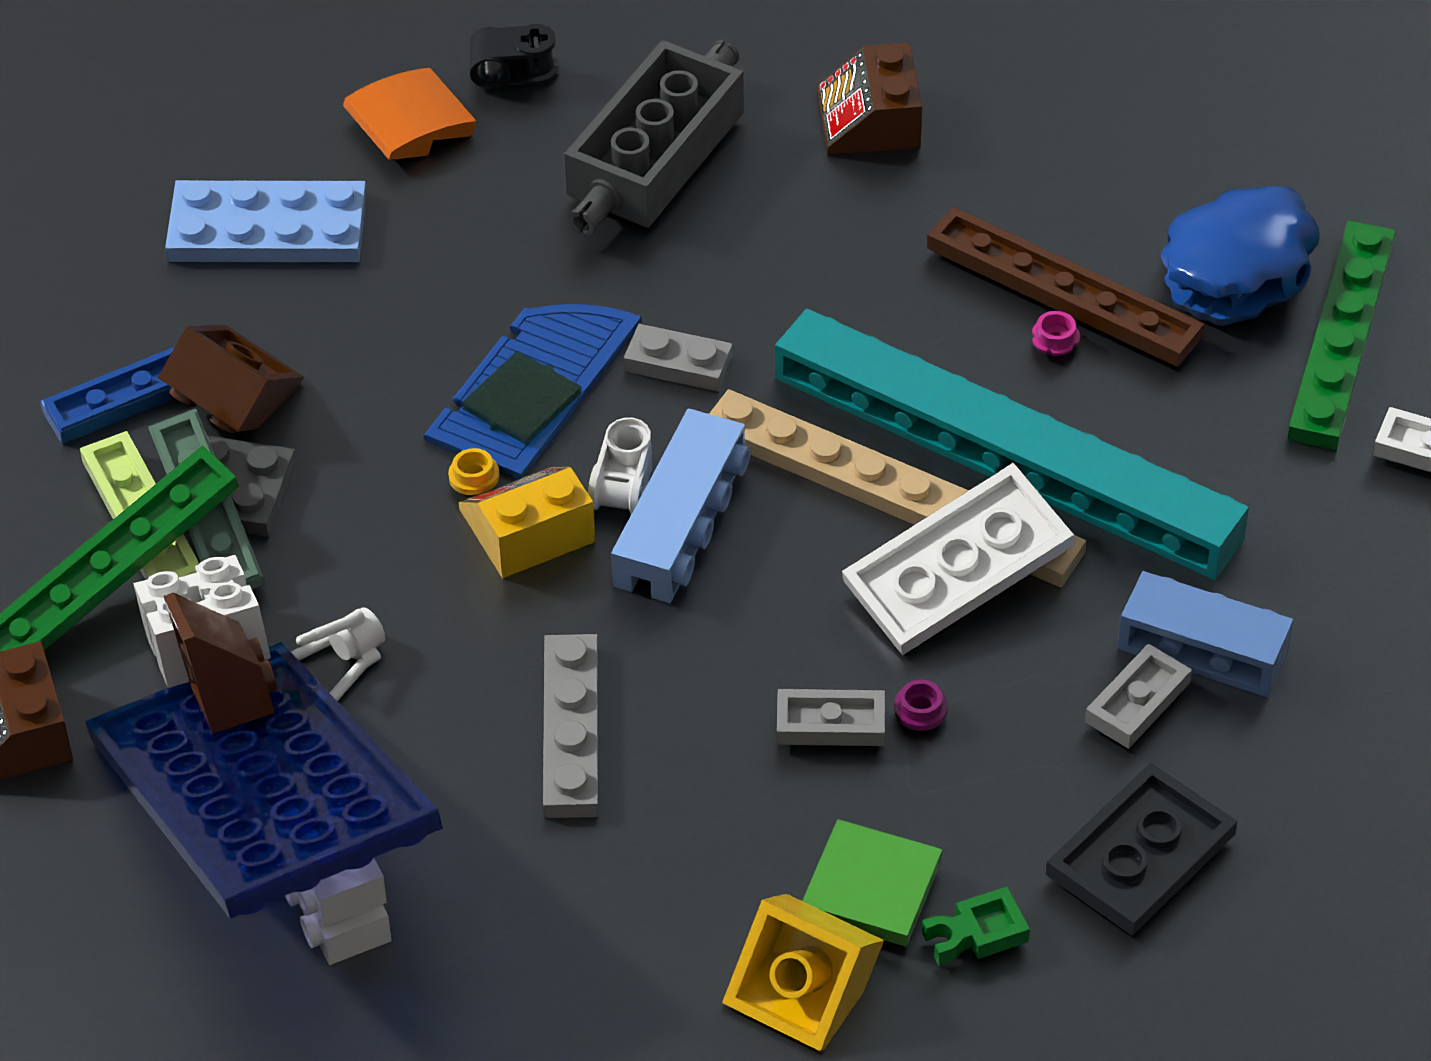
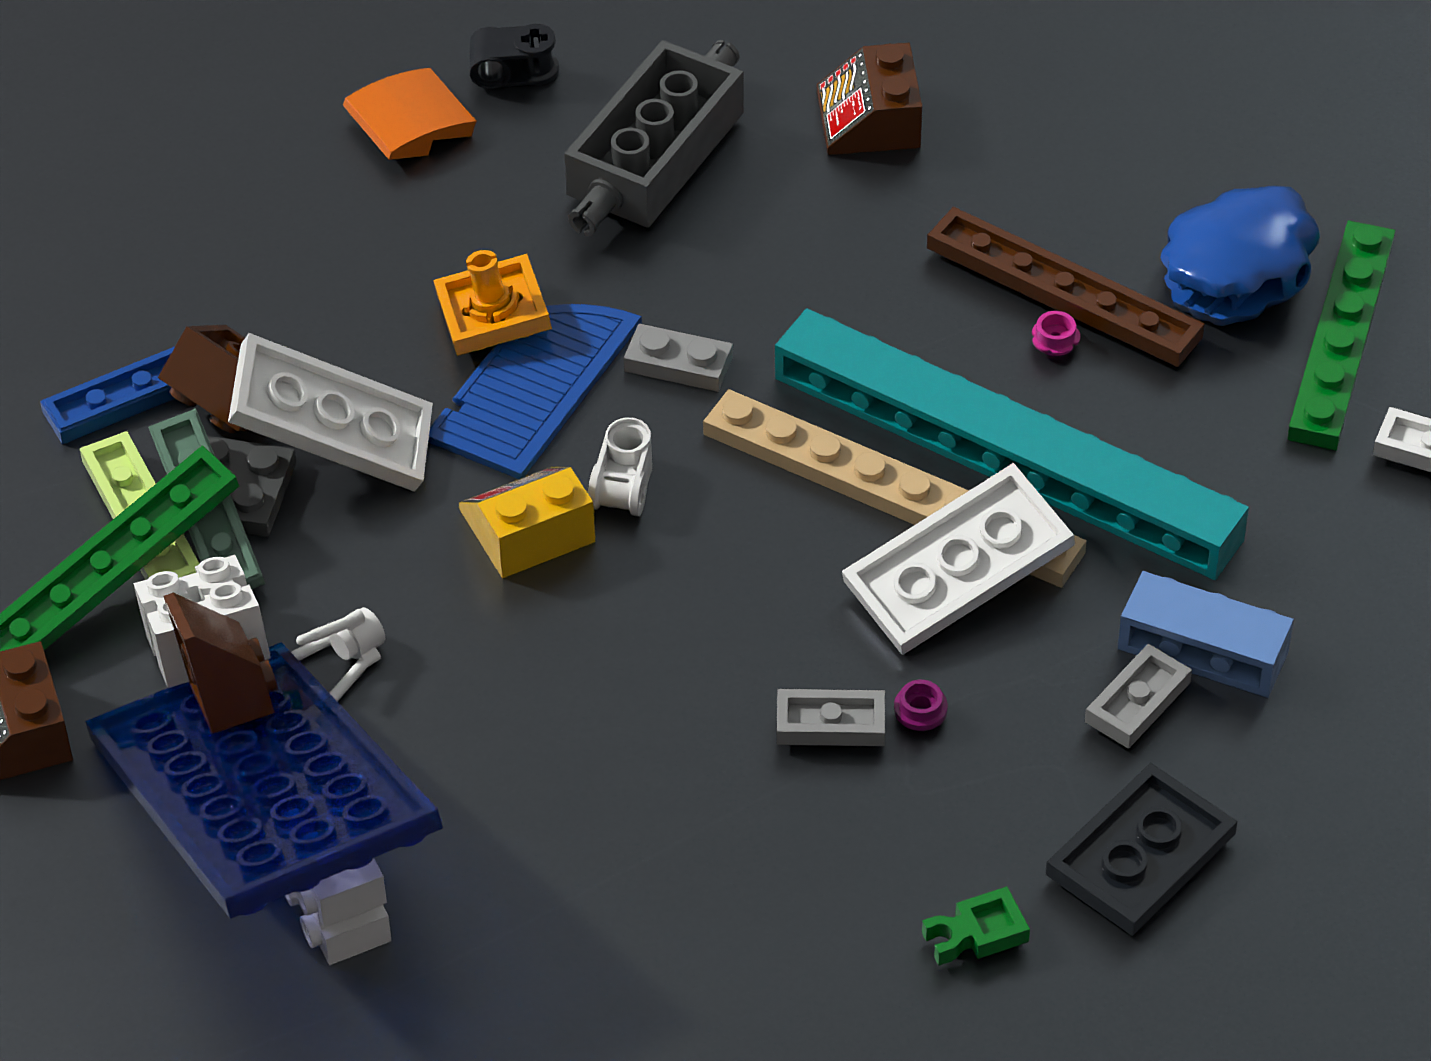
(266, 221): light blue plate -> none
(331, 412): none -> white plate
(473, 472): yellow plate -> none
(491, 302): none -> light orange plate
(521, 397): clear green piece -> none
(570, 726): light grey plate -> none
(680, 505): light blue brick -> none
(801, 970): yellow slope -> none
(874, 880): bright green tile -> none

